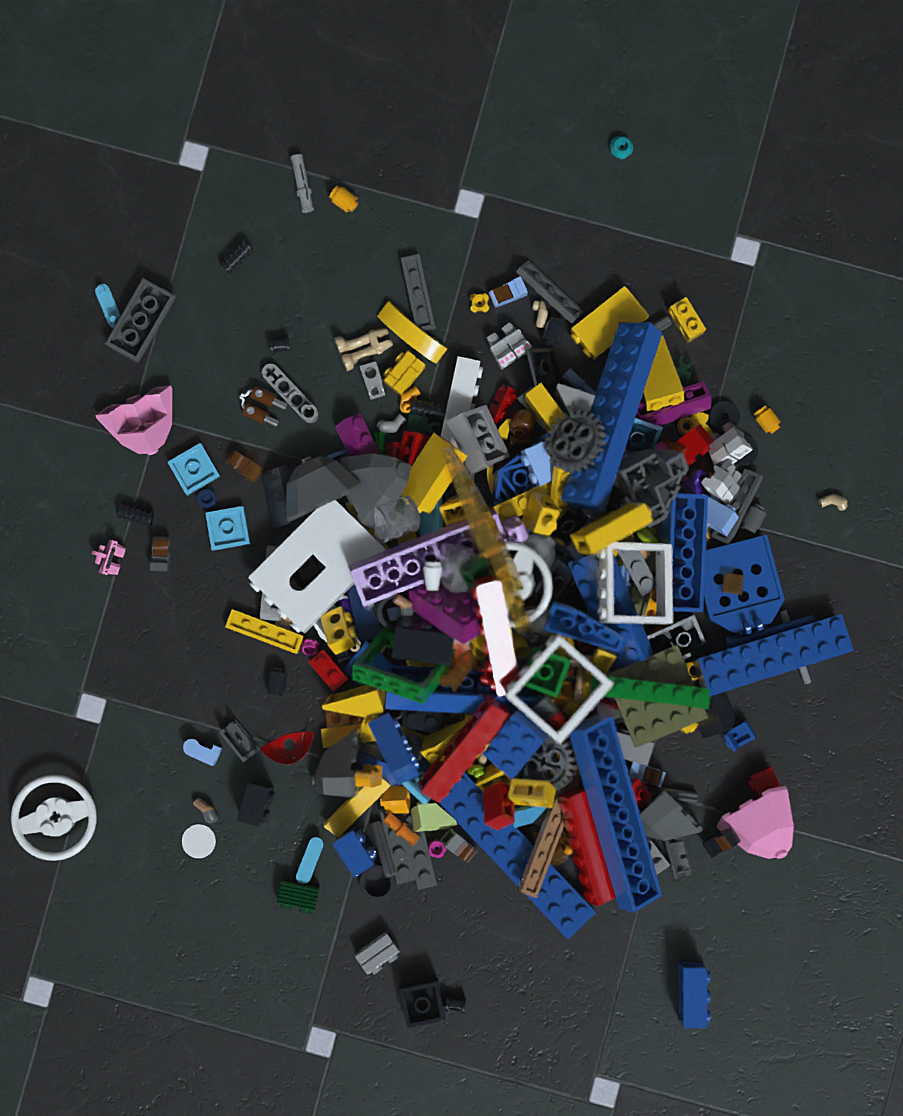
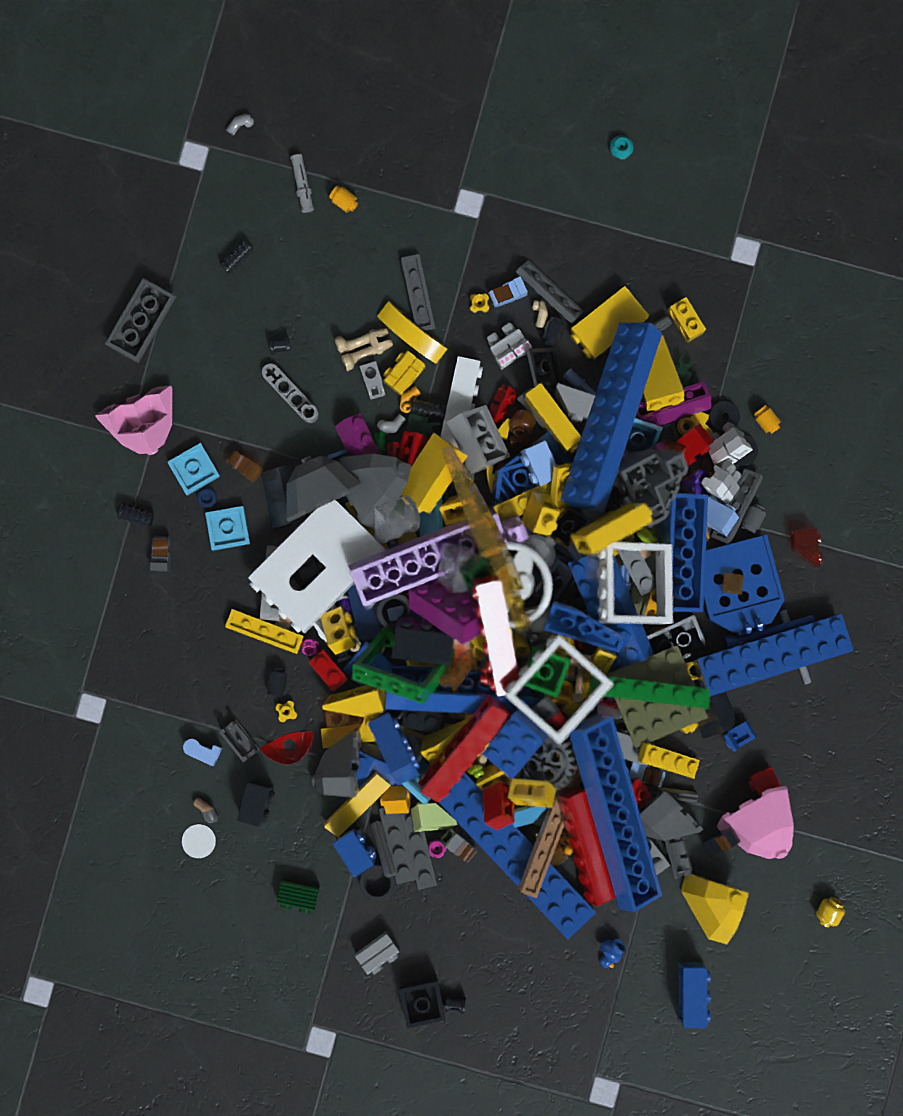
(43, 821): white piece -> none
(108, 304): medium azure piece -> none
(112, 549): bright pink hips -> none
(238, 121): none -> light grey arm
(257, 413): reddish brown piece -> none
(281, 710): none -> yellow plate
(309, 860): medium azure piece -> none
(369, 777): light orange leg -> none
(401, 829): orange pin -> none
(405, 605): medium nougat arm -> none
(432, 575): white cone -> none
(575, 441): dark grey gear -> none
(613, 952): none -> blue animal
(668, 760): none -> yellow plate
(714, 906): none -> yellow brick
(806, 546): none -> clear red slope
(830, 912): none -> yellow head
(839, 501): tan arm -> none

